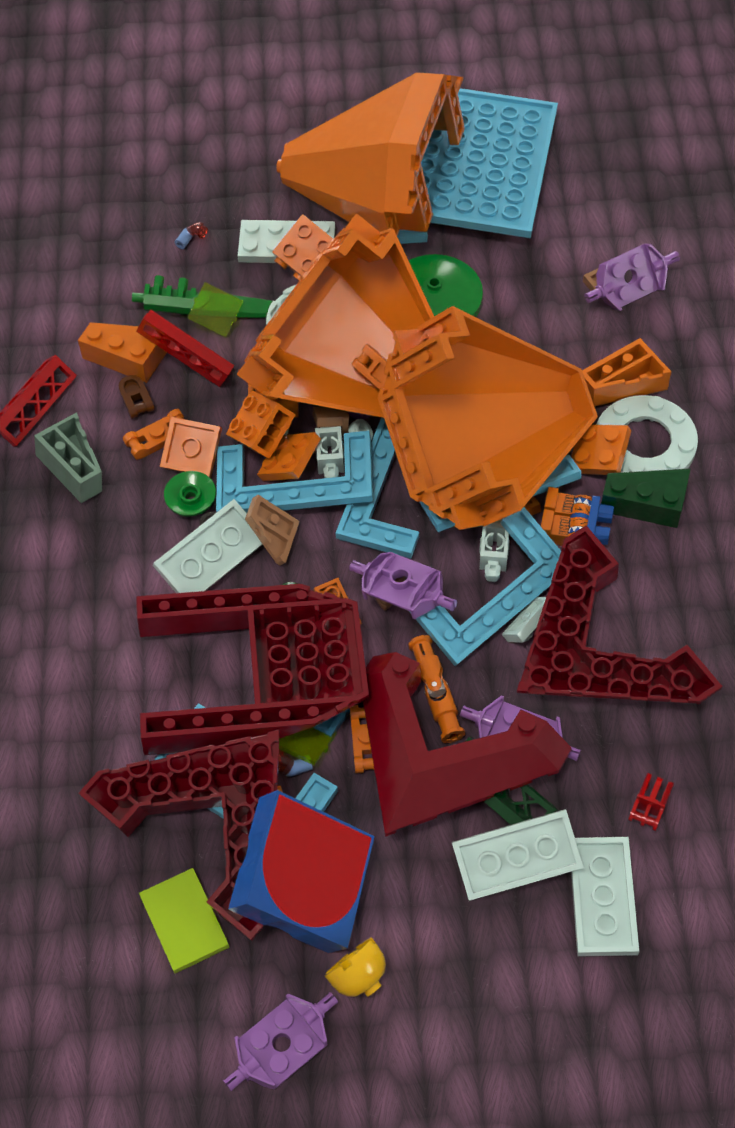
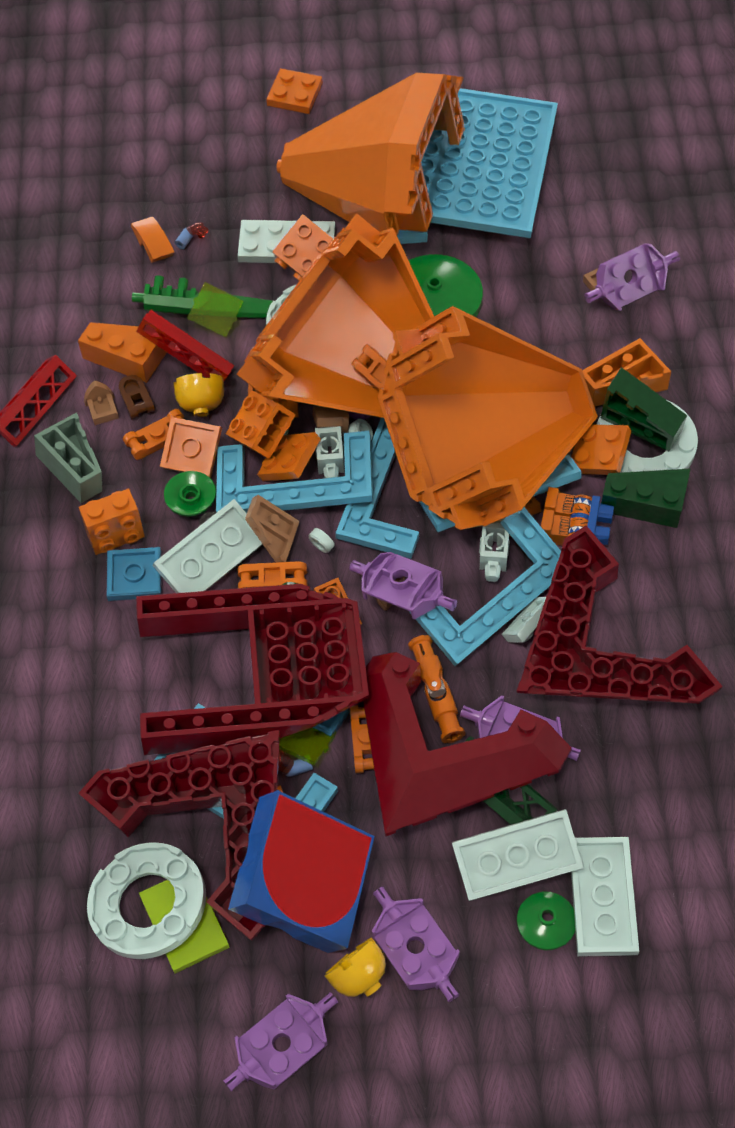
(100, 403): none -> medium nougat tile
(112, 521): none -> orange brick
(128, 866): none -> light aqua plate
(132, 573): none -> dark azure tile
(153, 239): none -> orange slope
(198, 393): none -> yellow cylinder
(271, 574): none -> orange plate
(294, 91): none -> orange plate
(321, 540): none -> light aqua tile
(410, 921): none -> medium lavender plate
(542, 933): none -> green dish
(643, 410): none -> dark green wedge
(650, 804): red arm -> none

